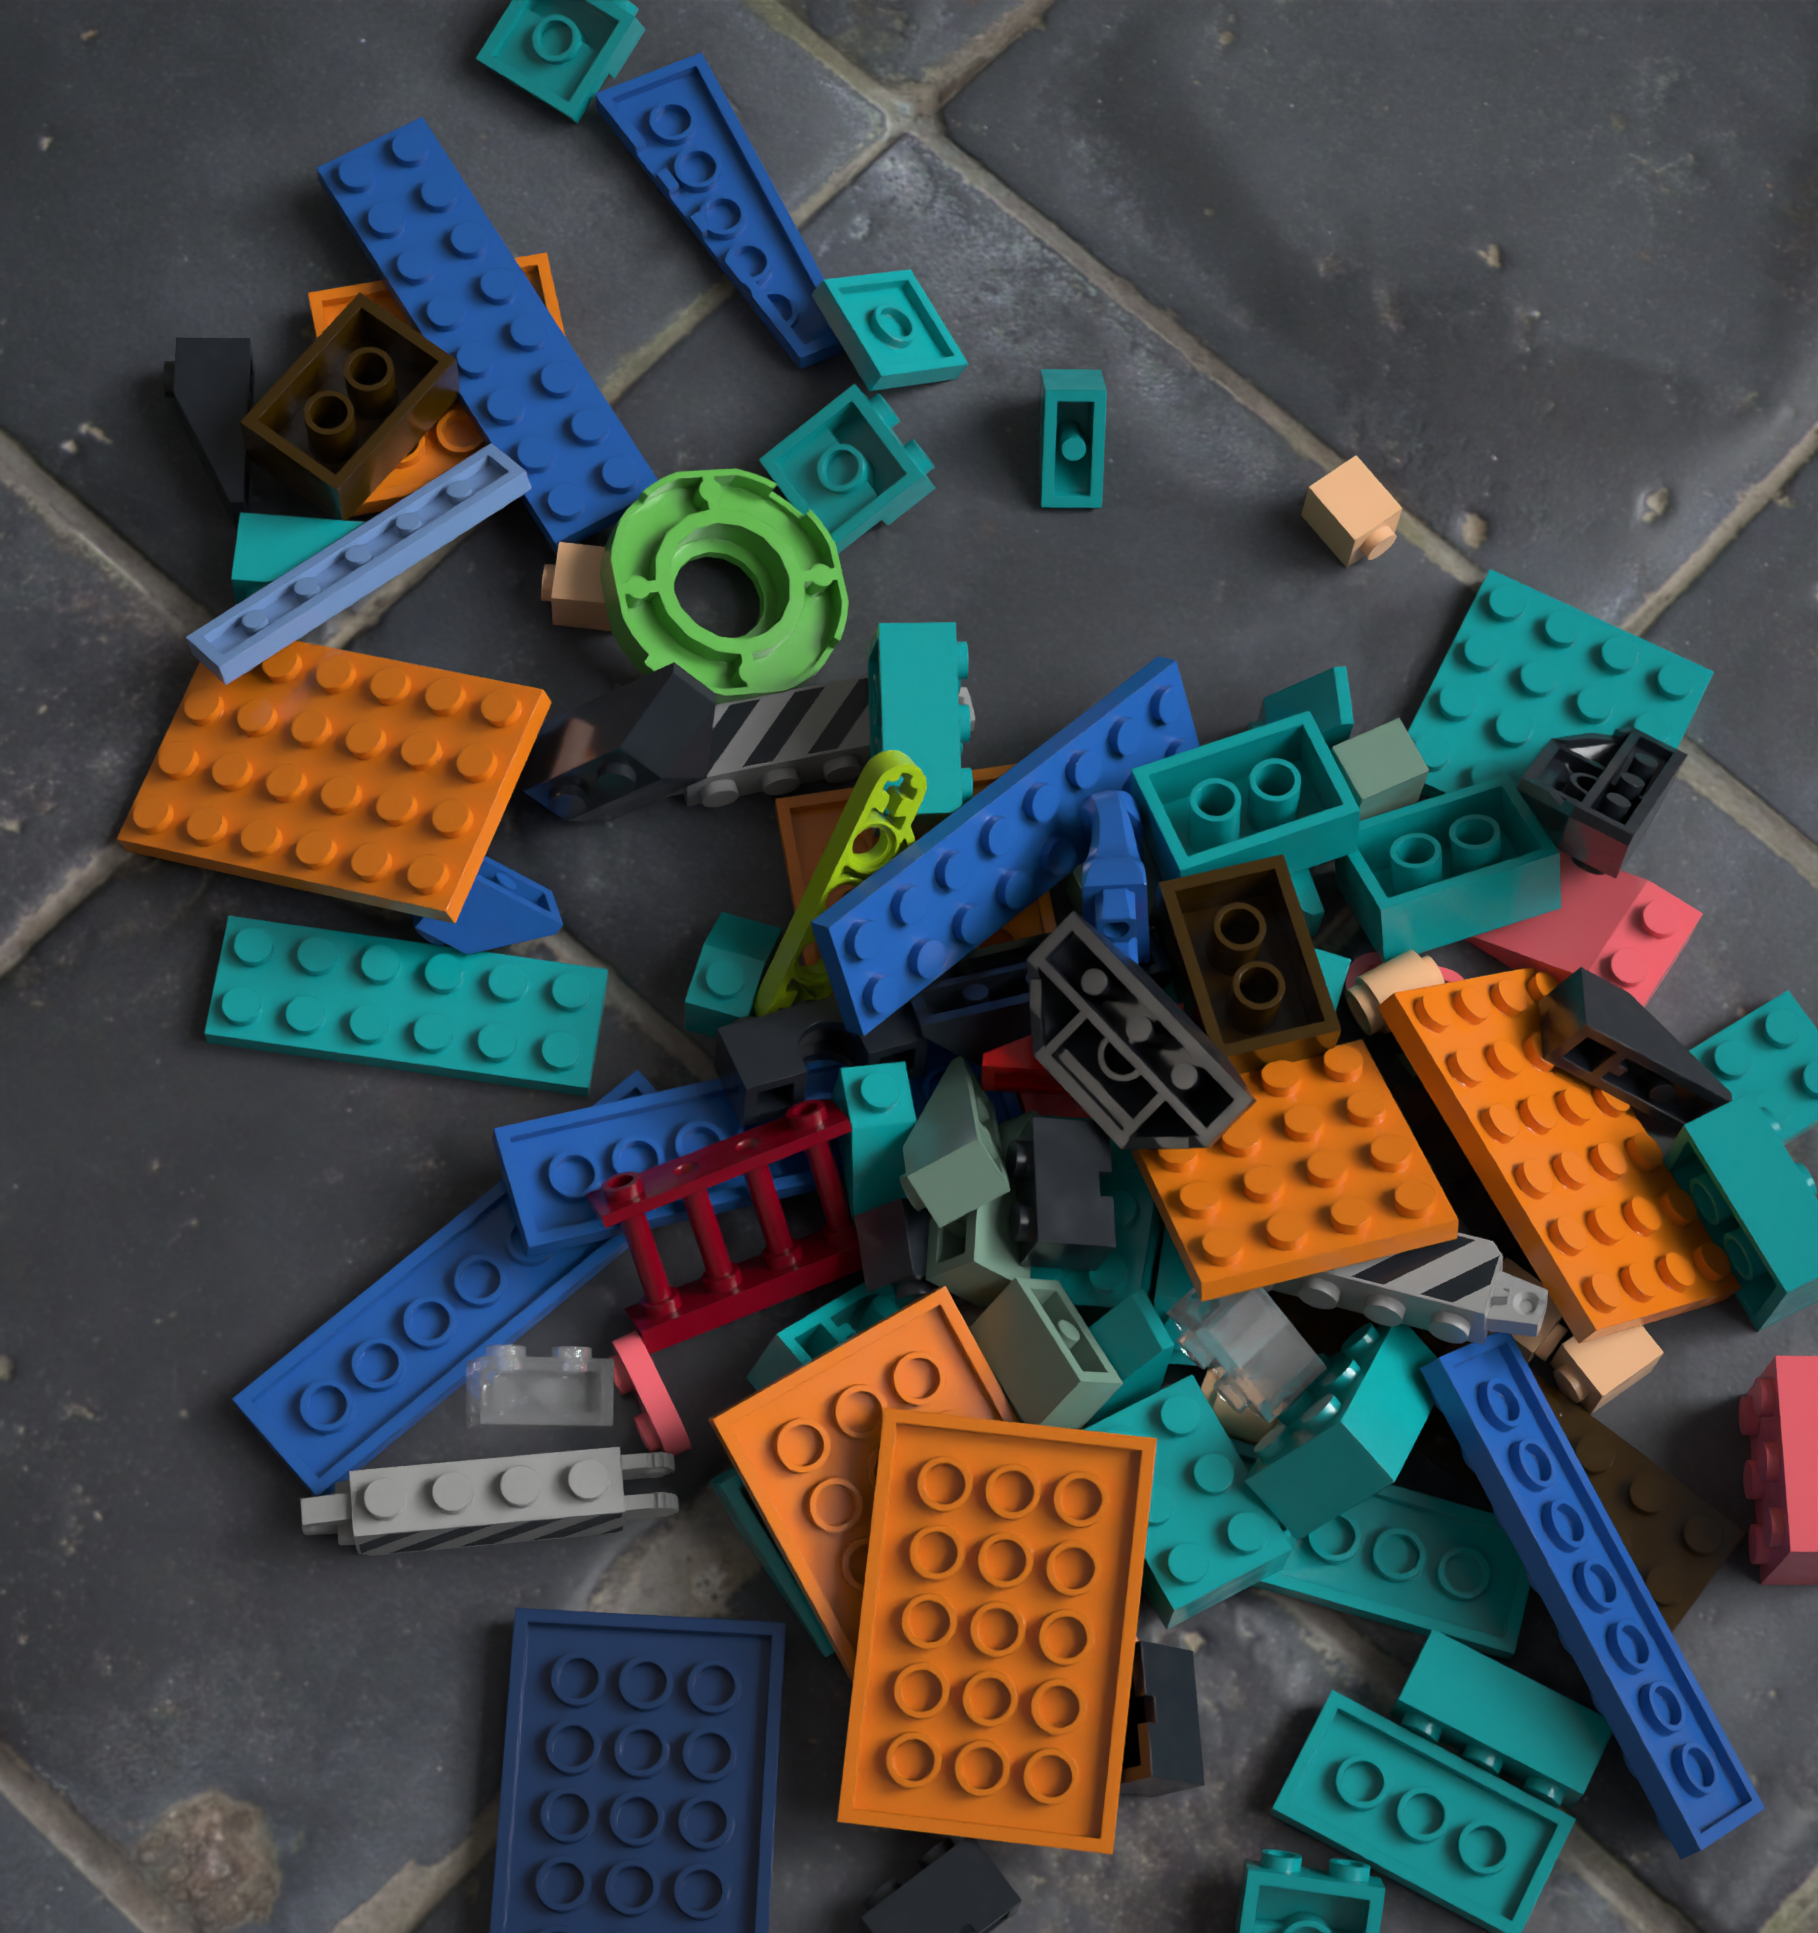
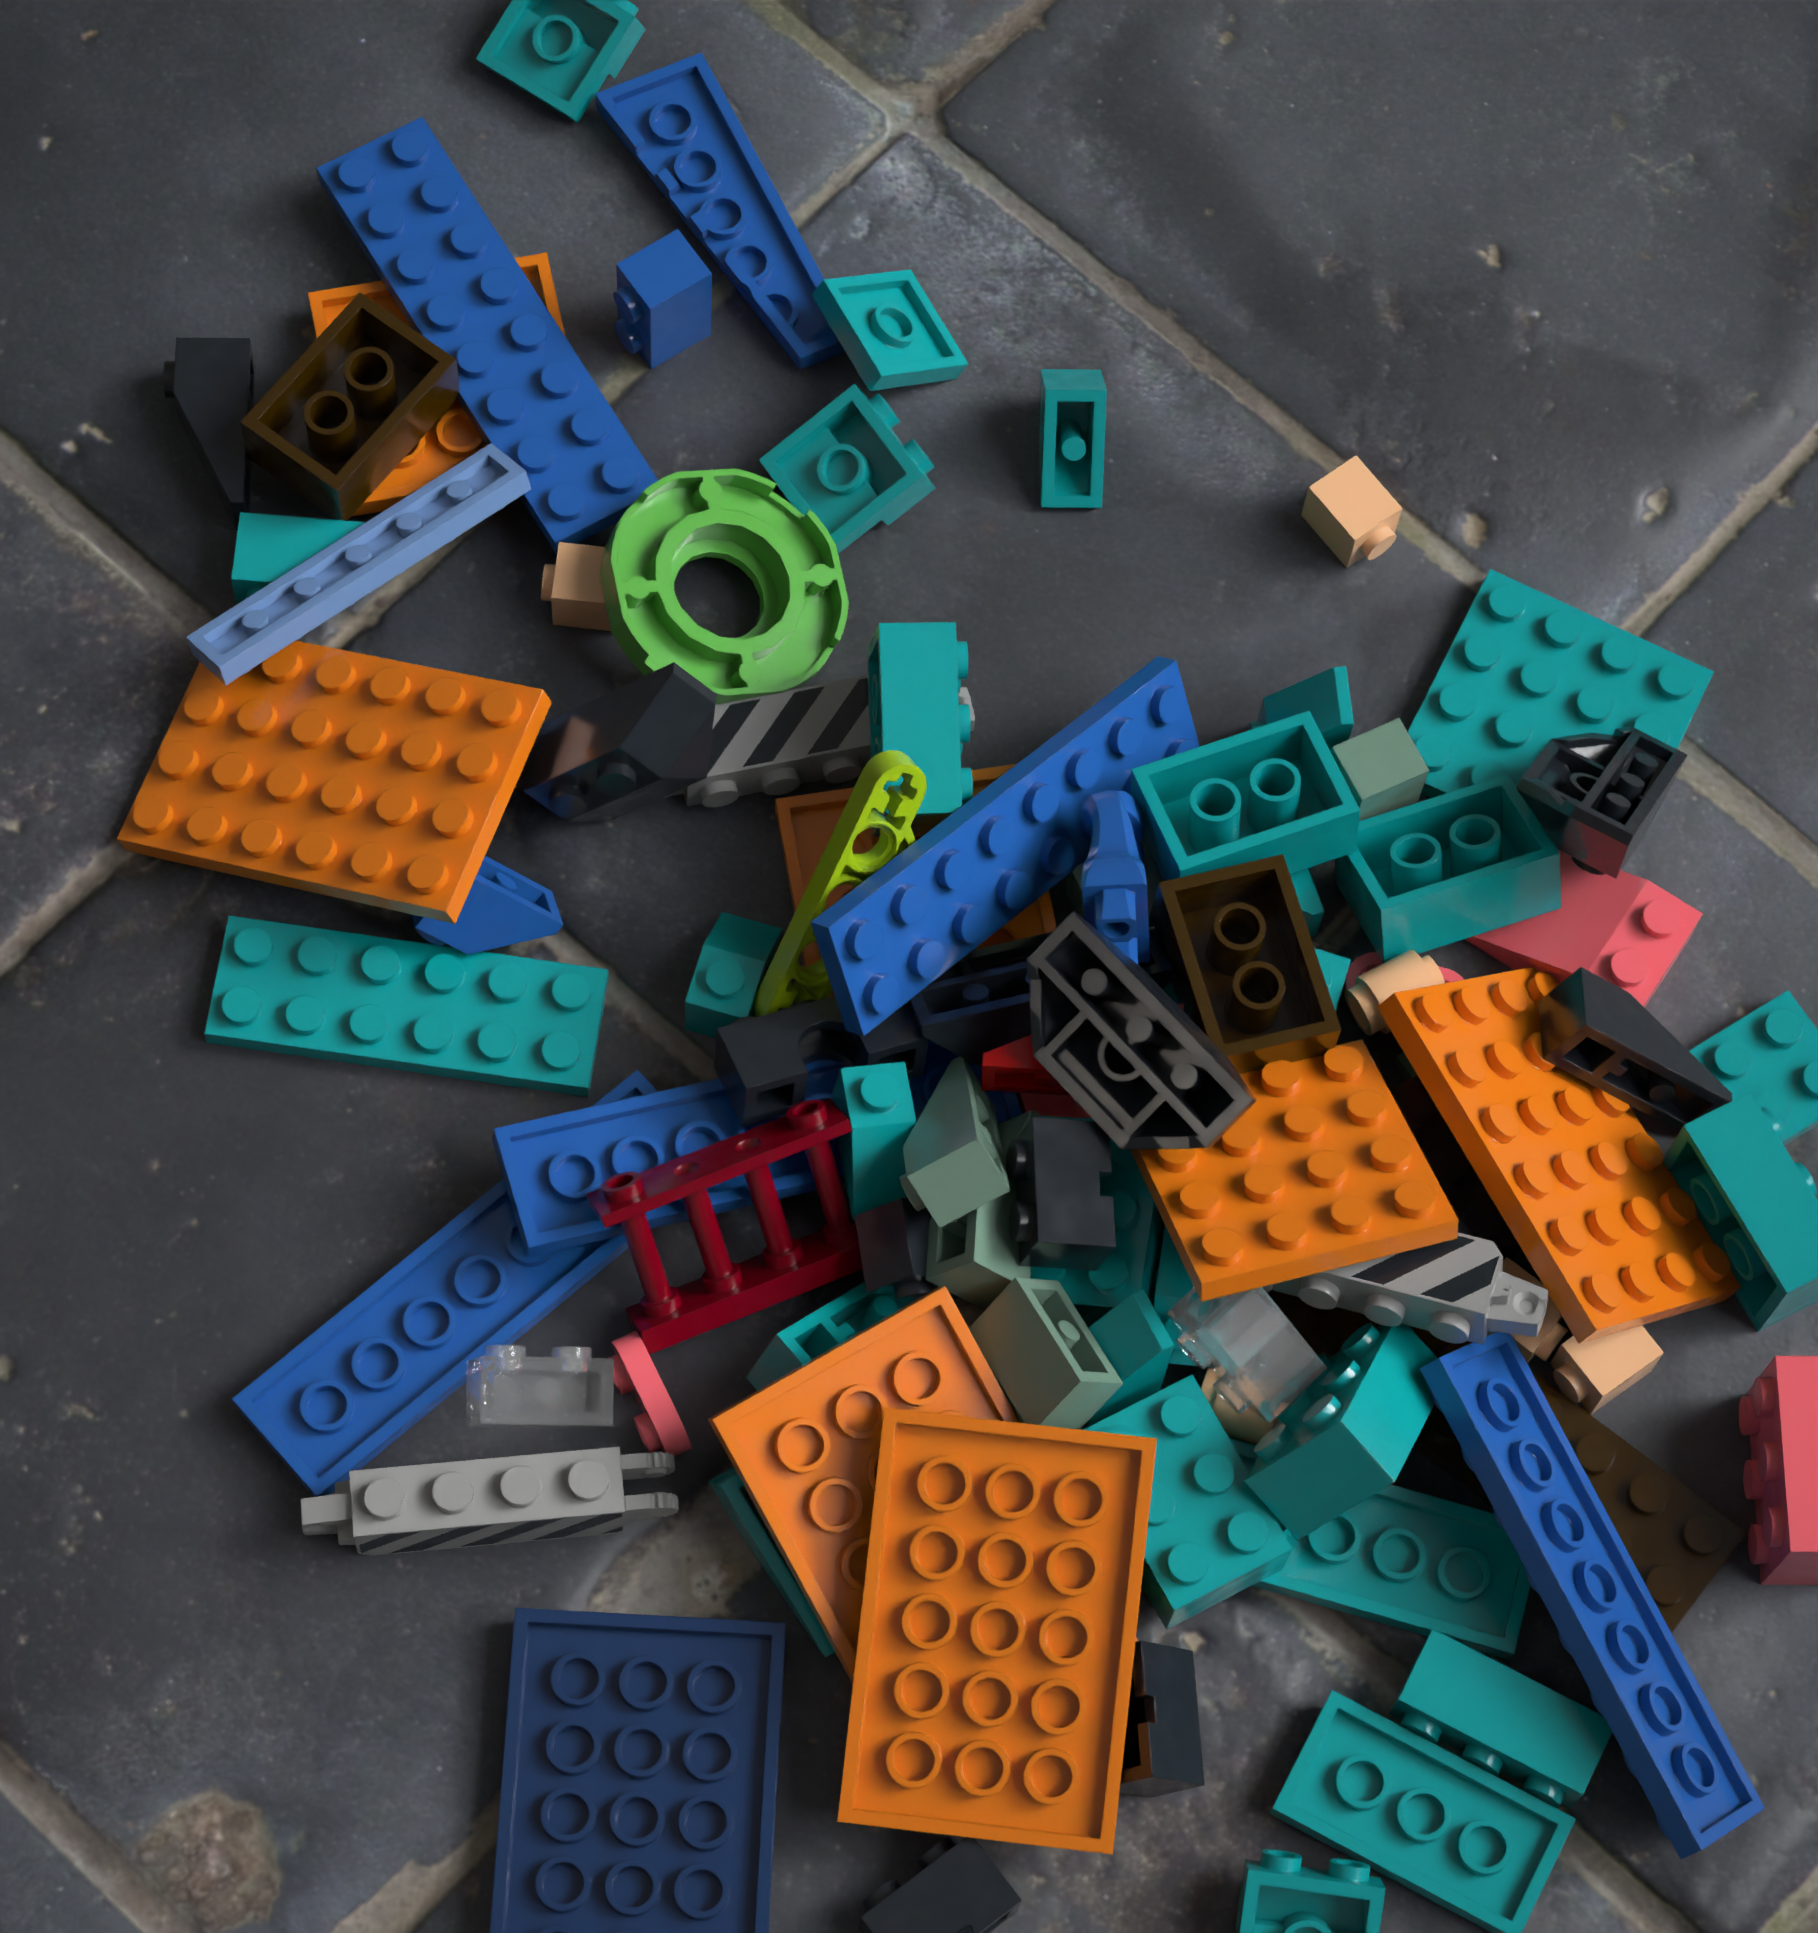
(663, 299): none -> blue brick

